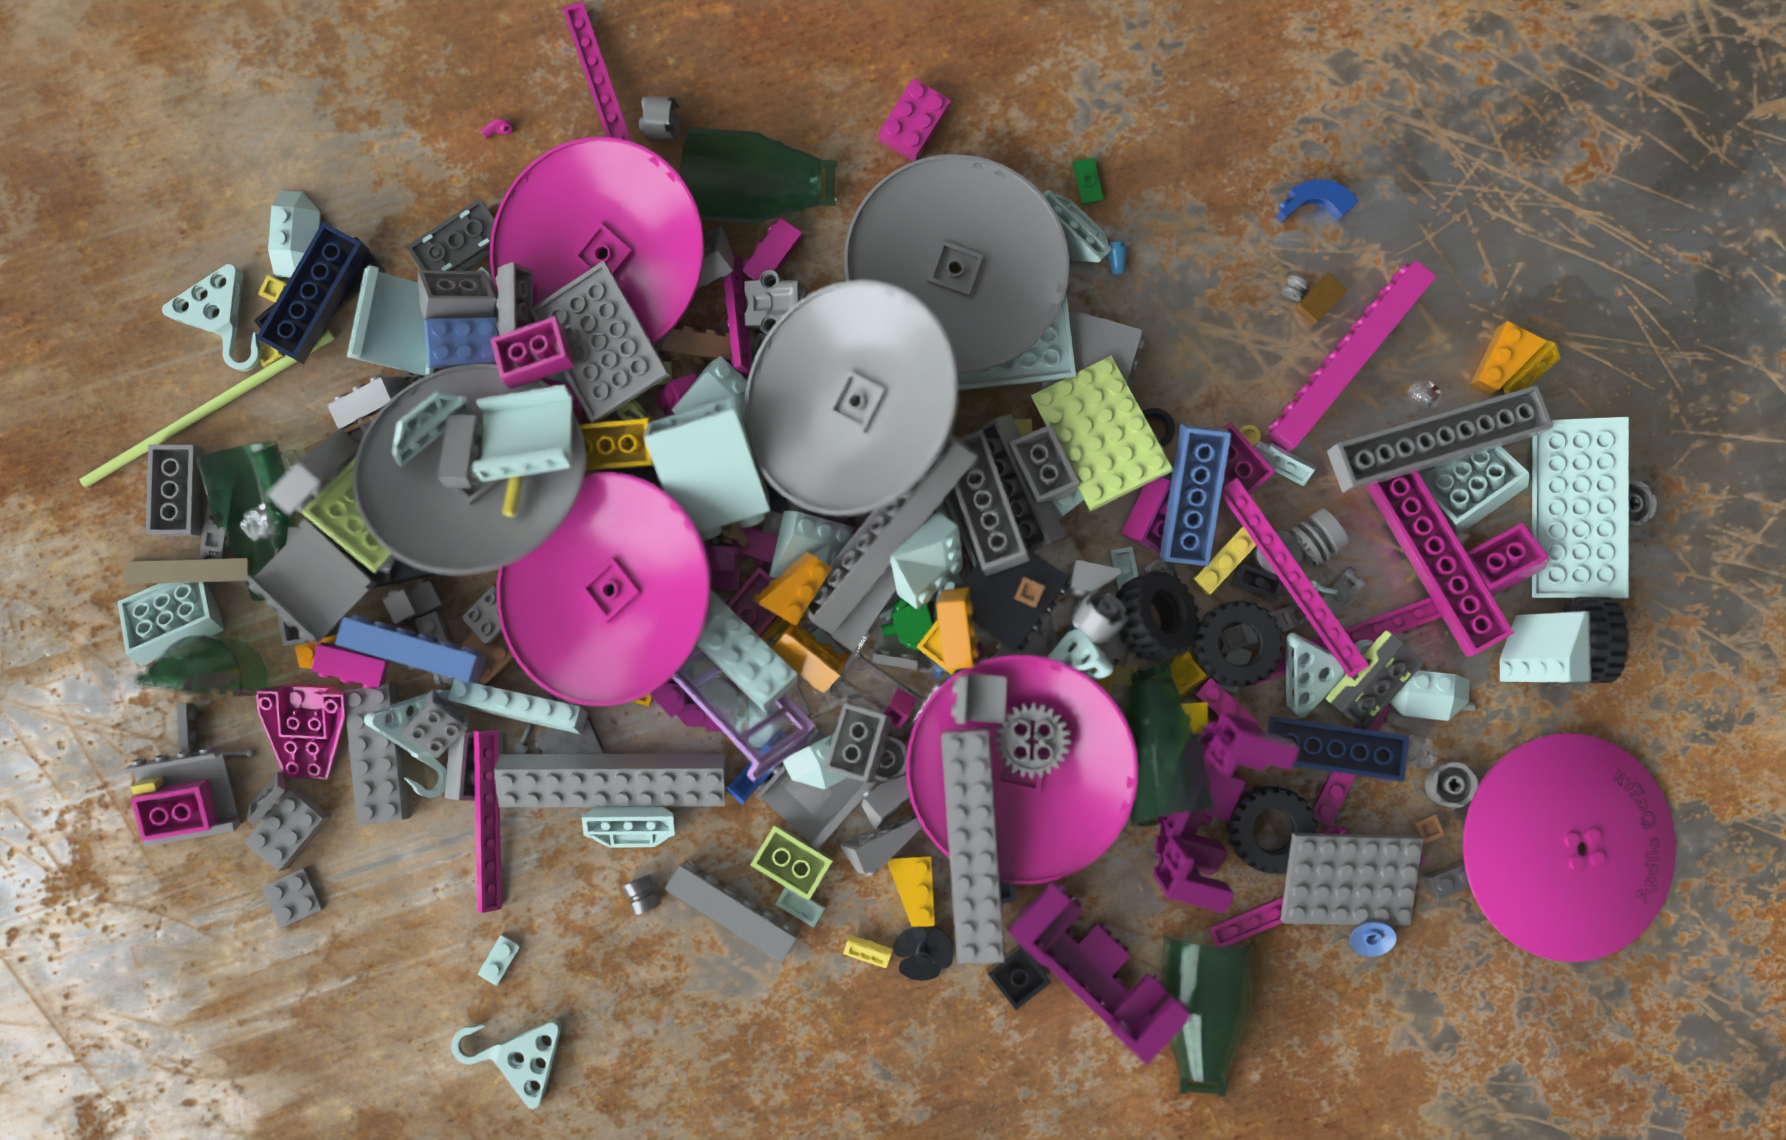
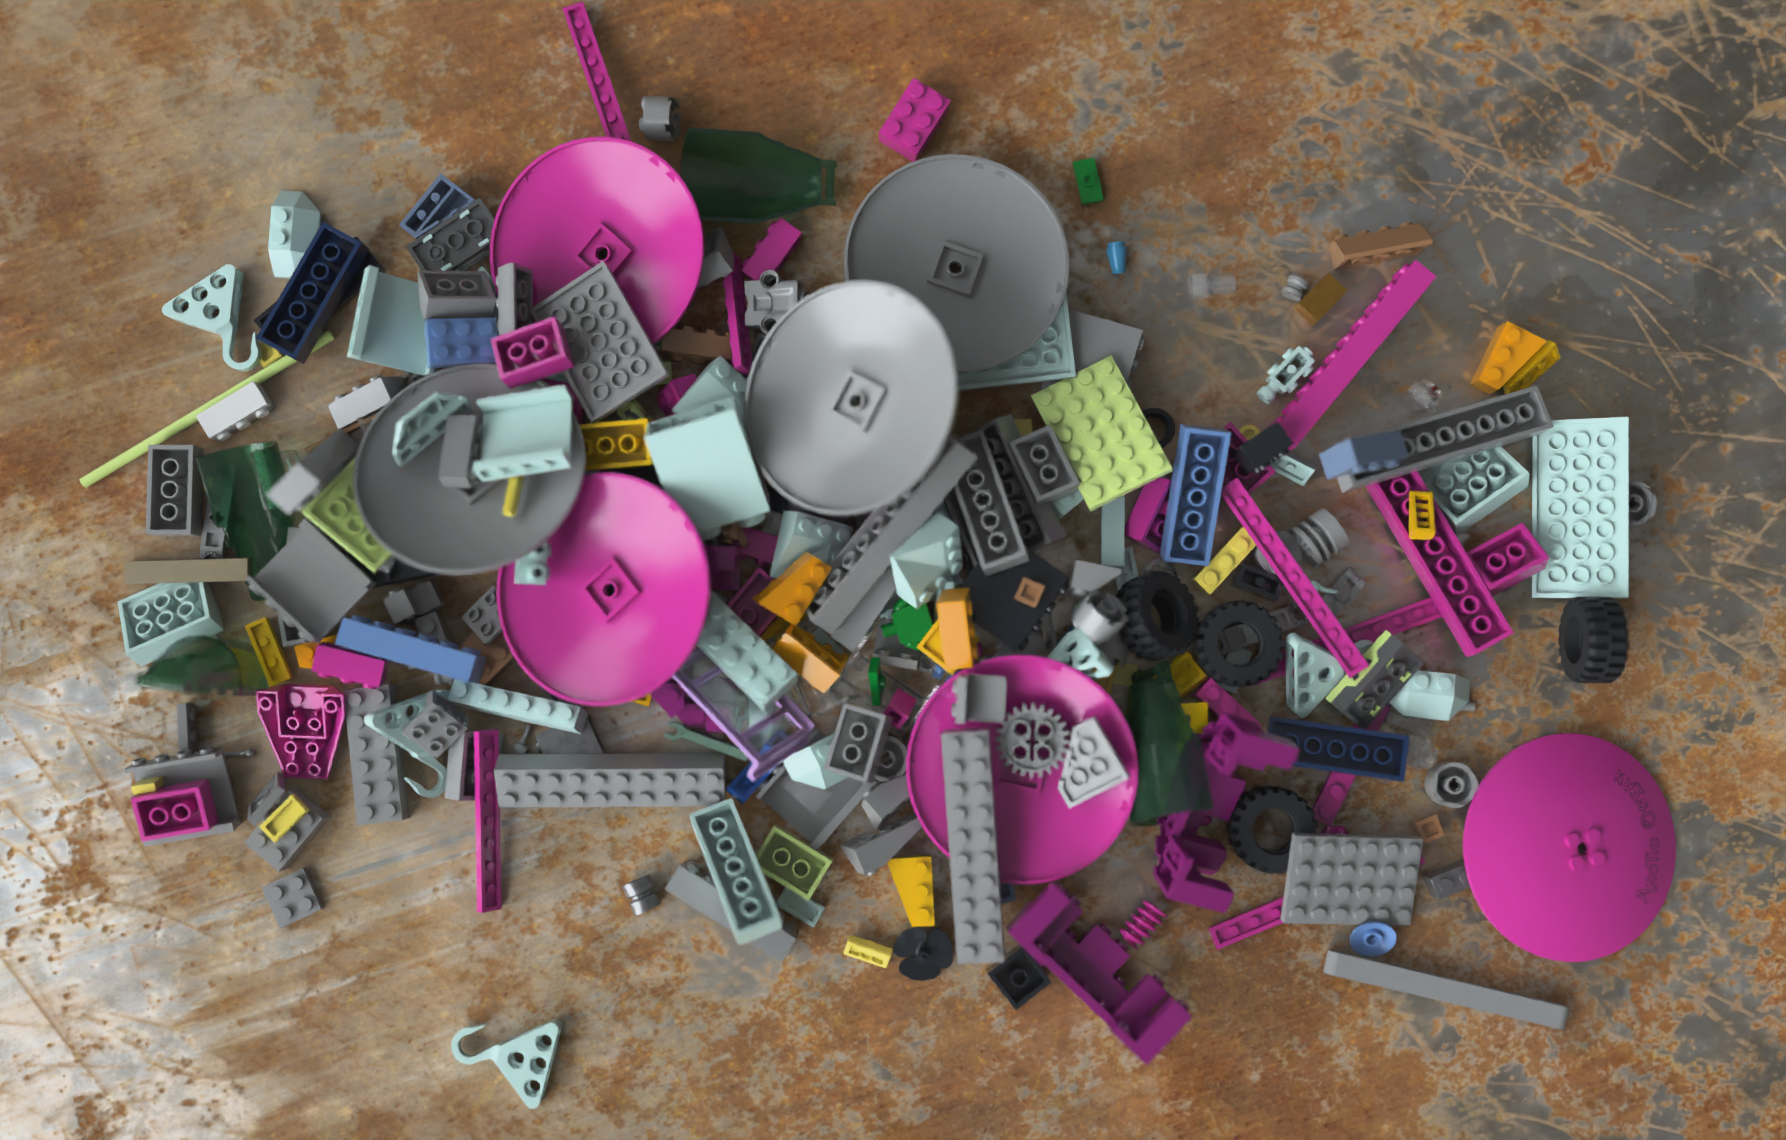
(235, 412): none -> white brick
(257, 524): clear brick -> none
(268, 652): none -> yellow plate
(271, 288): light yellow tile -> none
(284, 818): none -> light yellow tile
(435, 206): none -> sand blue wedge
(497, 126): dark pink arm -> none
(499, 959): light aqua plate -> none
(533, 567): none -> light aqua brick
(629, 826): light aqua wedge -> none
(704, 739): none -> sand green tile
(735, 871): none -> light aqua brick
(877, 681): none -> green plate
(1083, 236): light aqua wedge -> none
(1090, 764): none -> light grey plate
(1113, 533): none -> light aqua tile
(1142, 924): none -> dark pink piece
(1207, 285): none -> clear piece
(1220, 997): clear green windscreen -> none
(1267, 445): none -> black brick
(1287, 372): none -> light aqua brick
(1326, 193): blue arch -> none
(1364, 454): none -> sand blue wedge
(1378, 246): none -> medium nougat slope
(1421, 529): none -> yellow slope
(1446, 989): none -> light grey beam
(1547, 649): light aqua slope -> none

